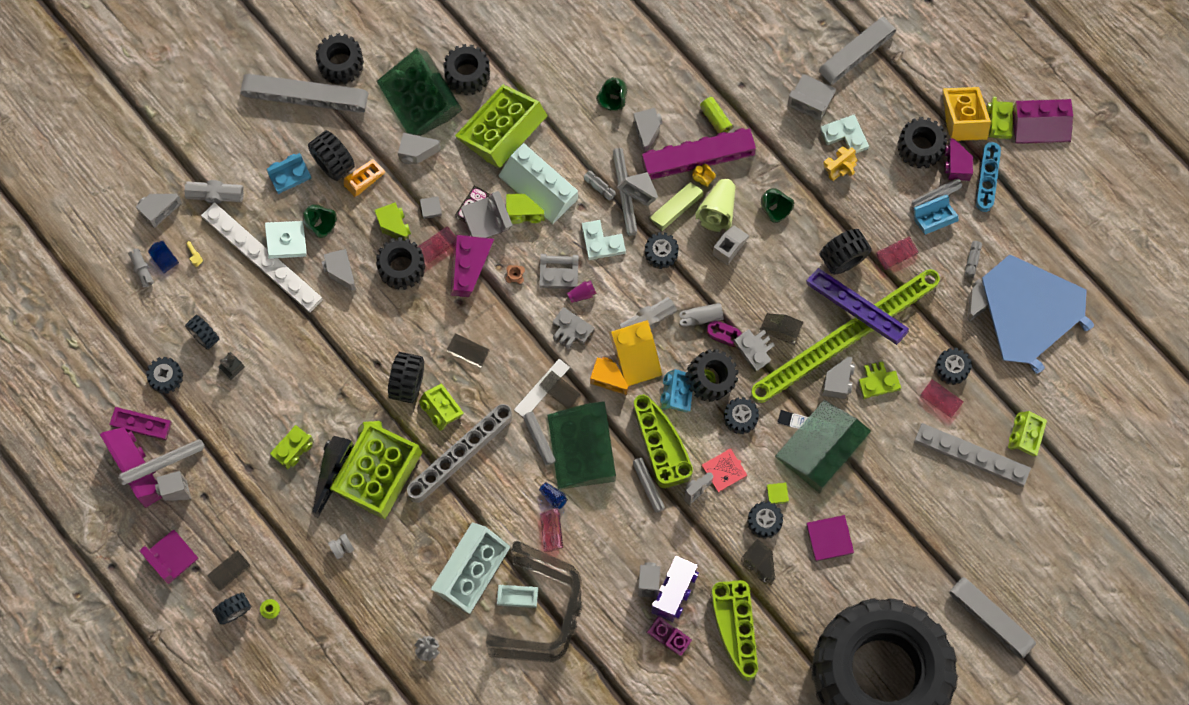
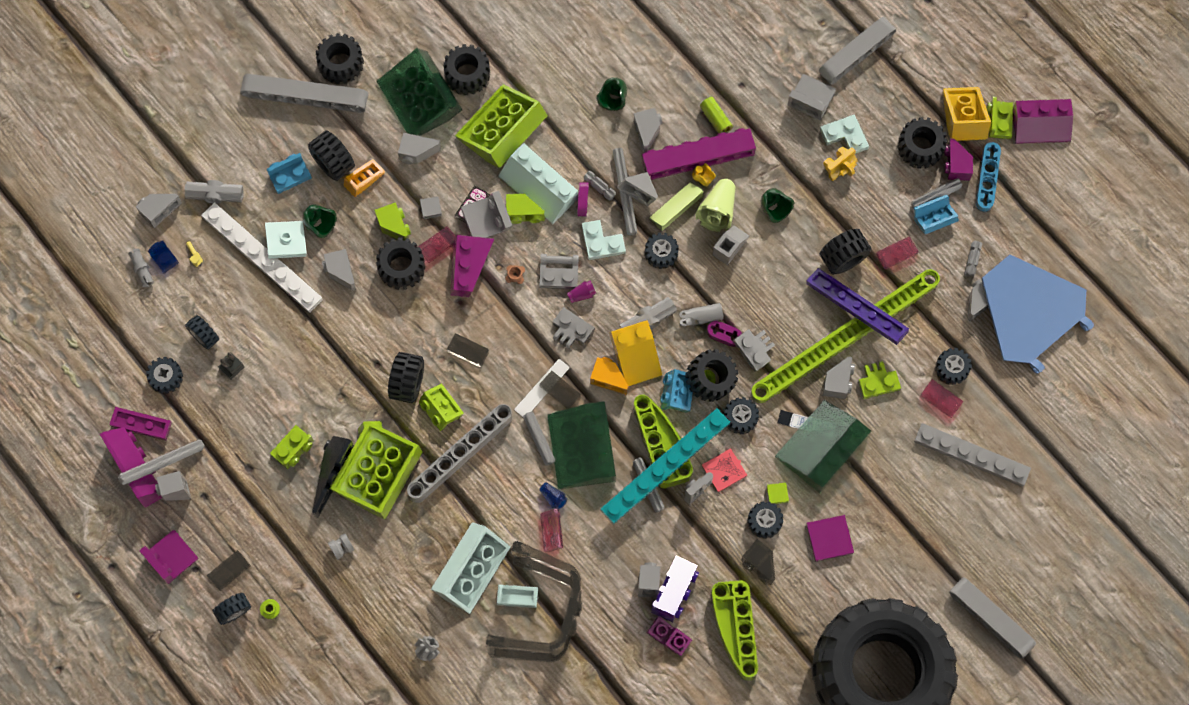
(583, 199): none -> magenta beam
(665, 466): none -> teal plate
(782, 327): clear smoke slope -> none
(1027, 433): lime bracket -> none

